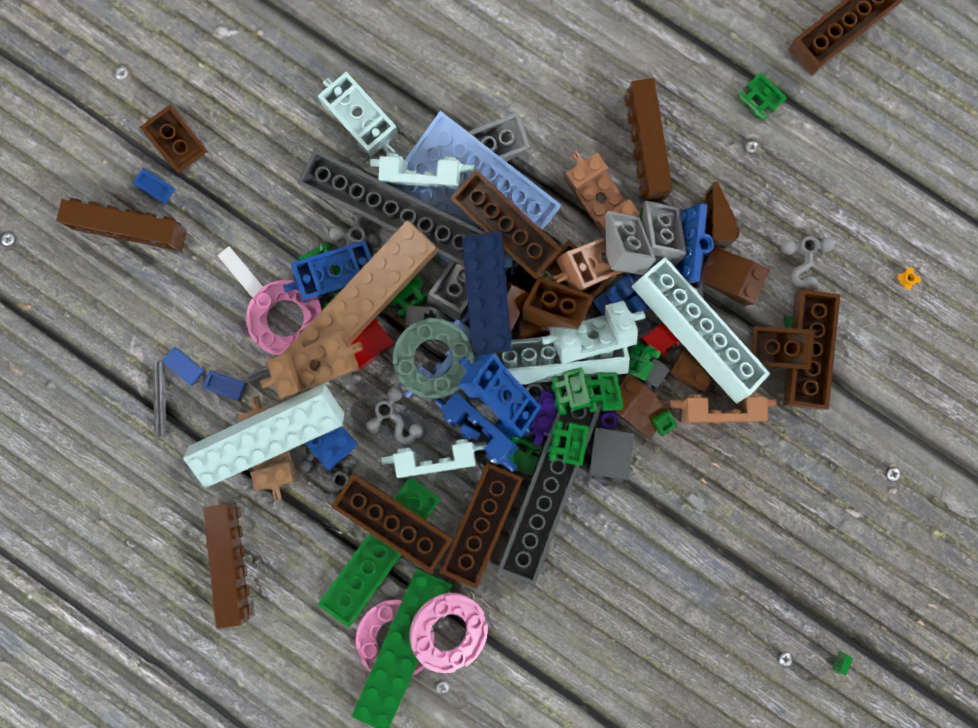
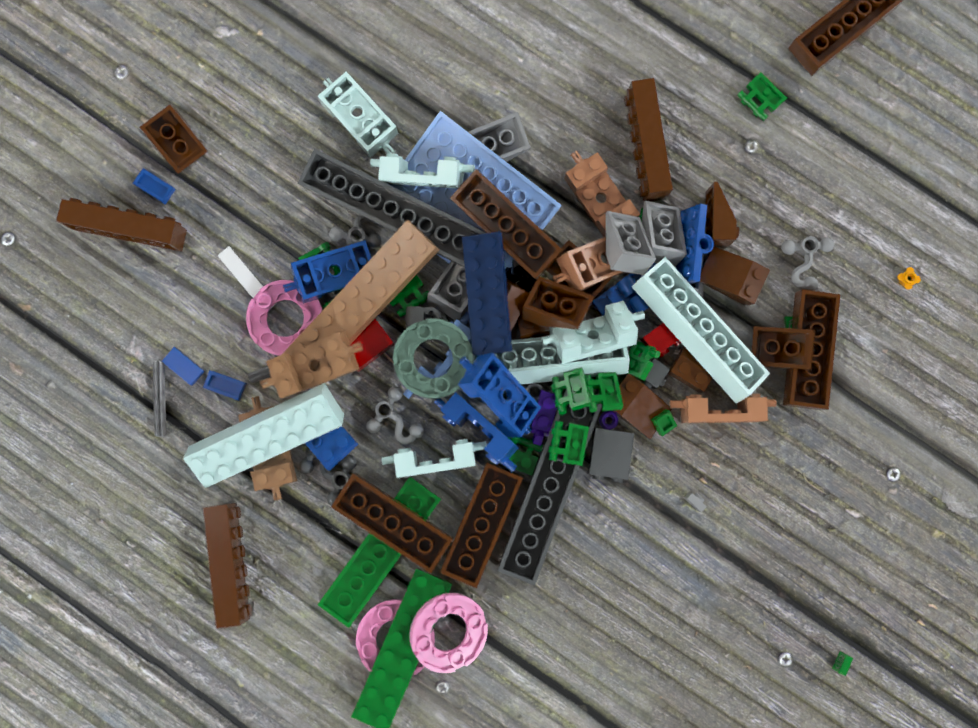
(469, 432): blue plate -> none

